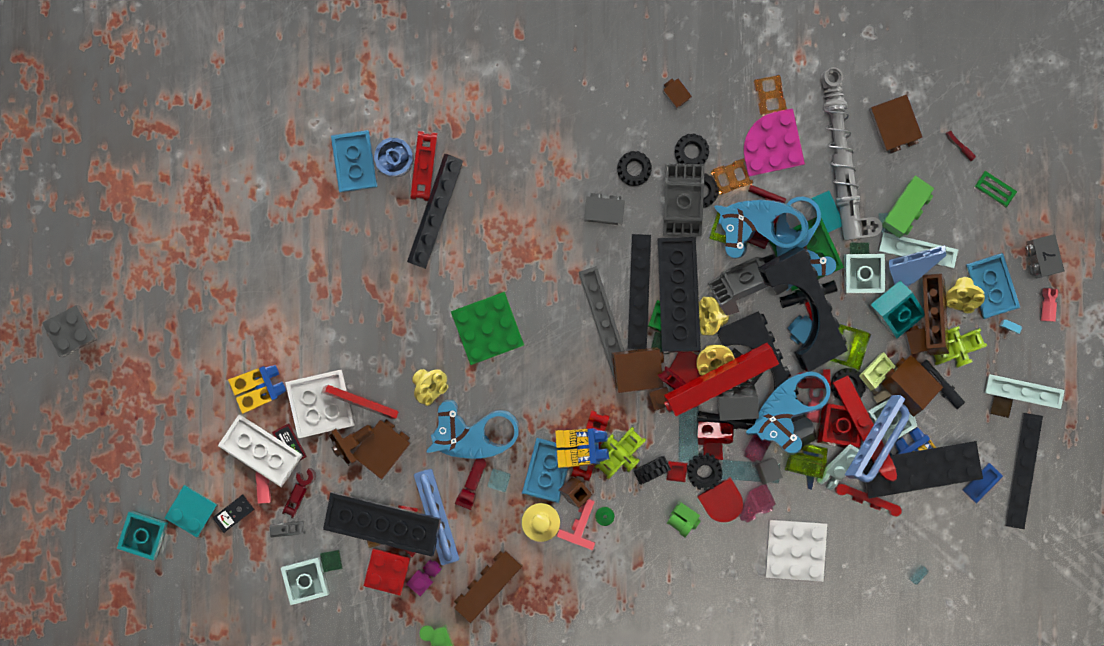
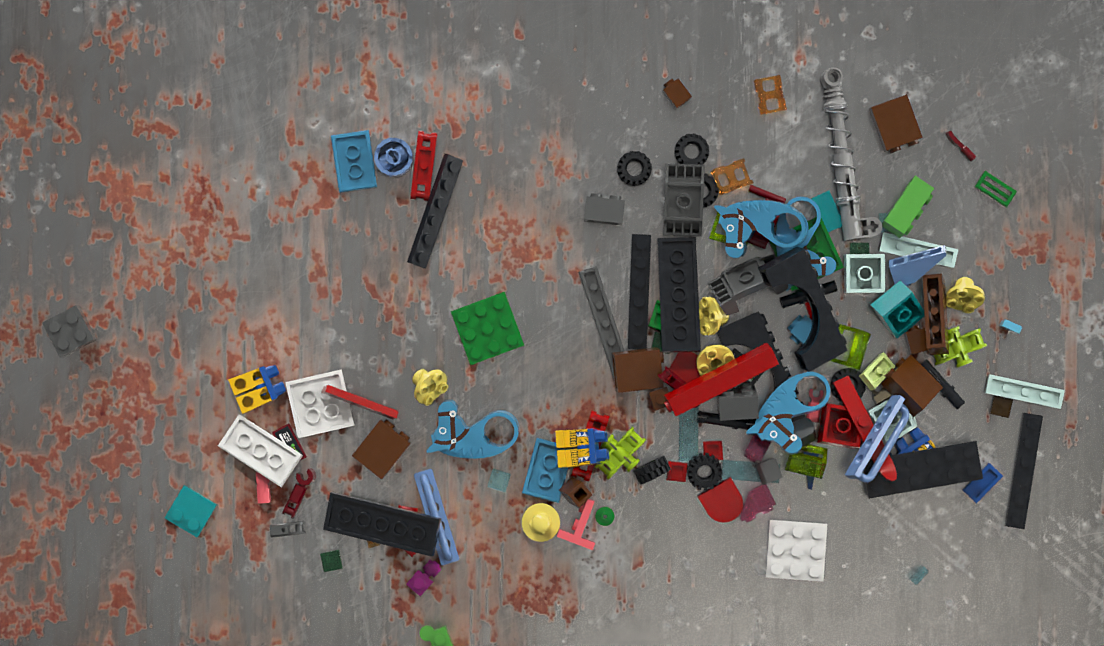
(142, 535): teal brick -> none
(233, 513): tile -> none
(305, 580): light aqua brick -> none
(342, 446): reddish brown piece -> none
(387, 571): red brick -> none
(467, 496): dark red piece -> none
(488, 586): reddish brown brick -> none
(683, 519): bright green hinge -> none
(715, 433): red leg -> none
(773, 144): dark pink plate -> none
(812, 383): red leg -> none
(838, 467): light aqua hinge -> none
(876, 503): red plate -> none
(995, 280): dark azure tile -> none
(1044, 256): dark grey brick -> none
(1049, 304): coral bar -> none

